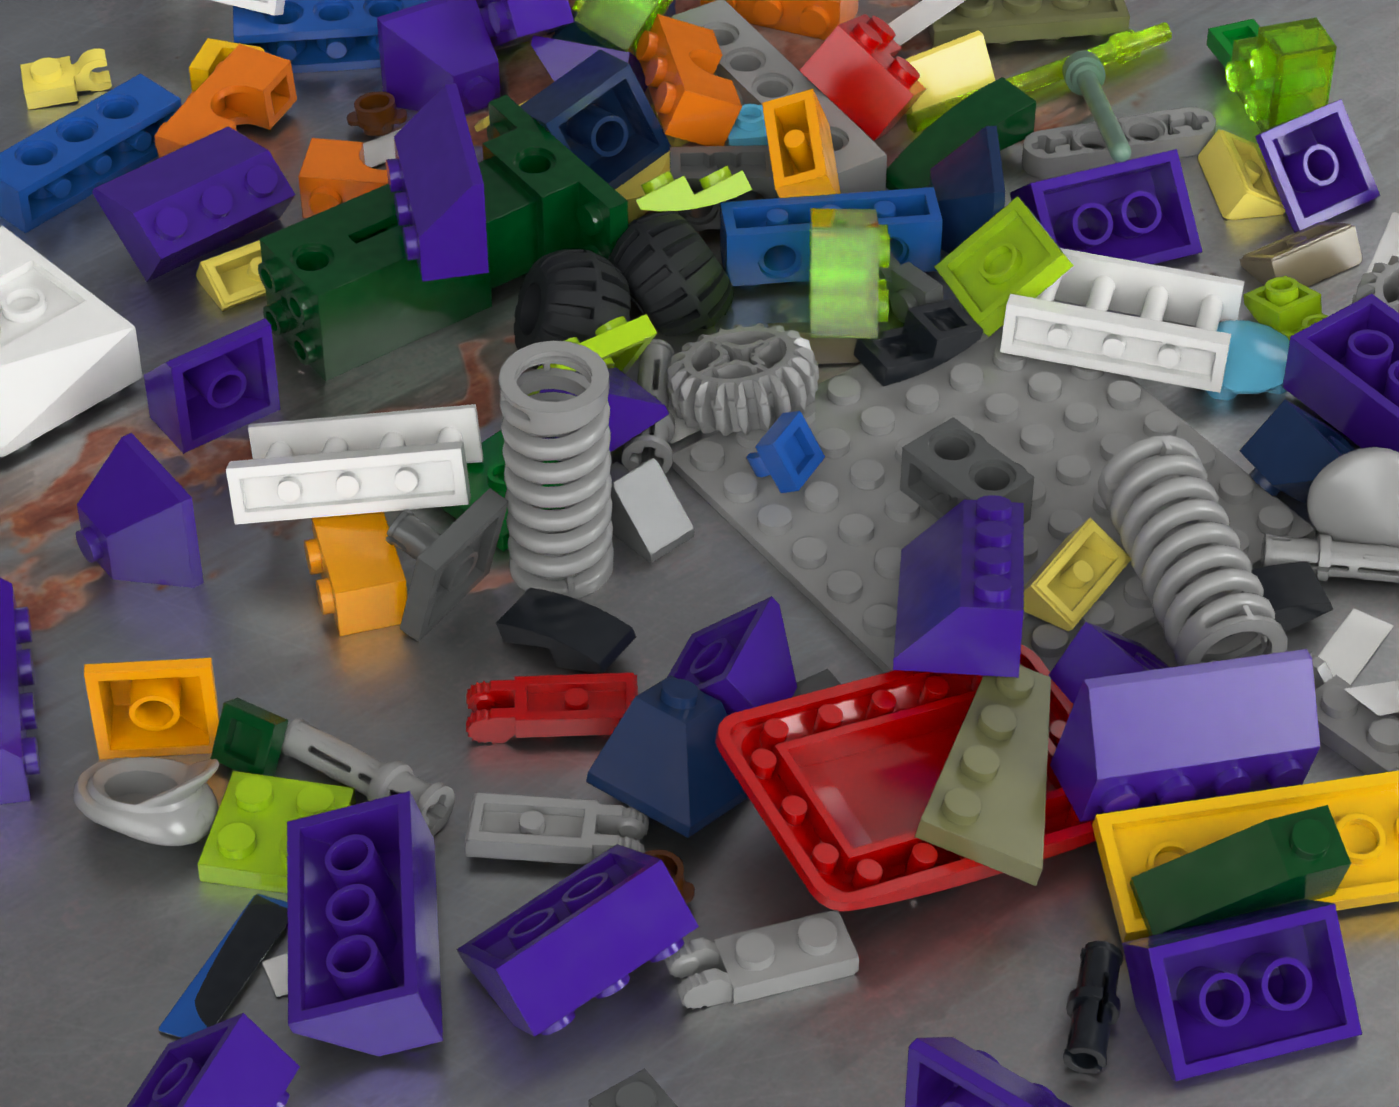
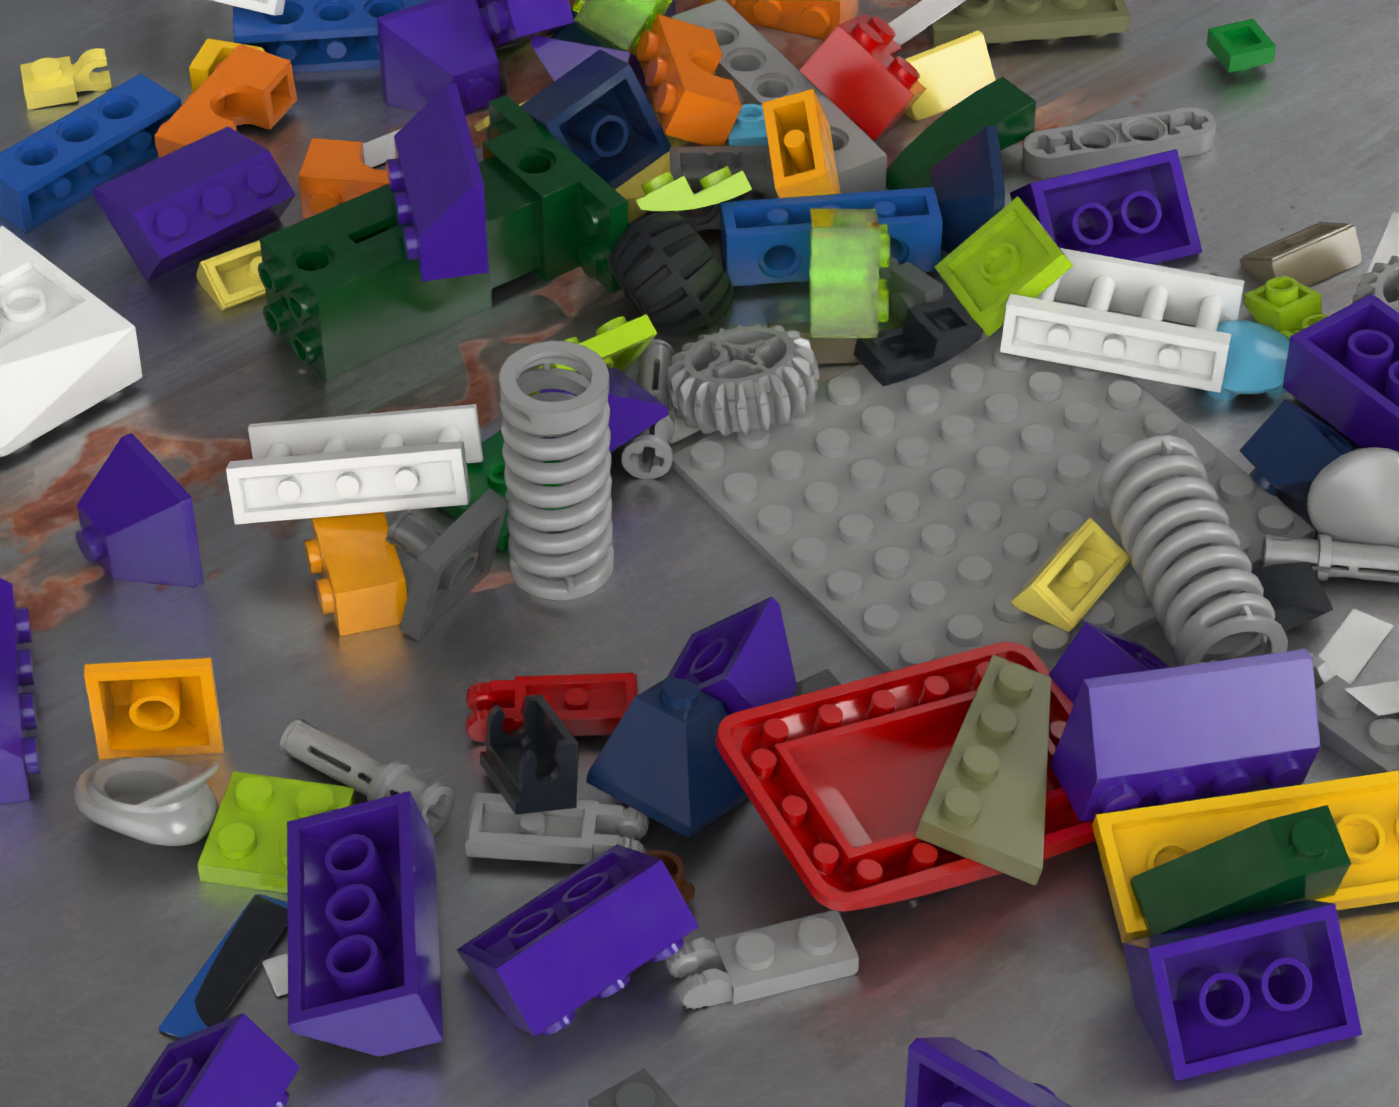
(215, 387): dark purple slope -> none
(249, 738): dark green tile -> none
(376, 113): reddish brown plate -> none
(535, 763): none -> black hinge
(569, 297): black wheel -> none
(572, 630): black slope -> none
(647, 510): slope -> none
(787, 453): blue tile -> none
(960, 465): dark grey brick -> none
(964, 592): dark purple slope -> none
(1085, 77): sand green piece -> none
(1093, 1007): black pin -> none
(1119, 48): clear neon green bar -> none
(1239, 178): light yellow slope -> none
(1282, 71): clear neon green brick -> none
(1317, 165): dark purple slope -> none

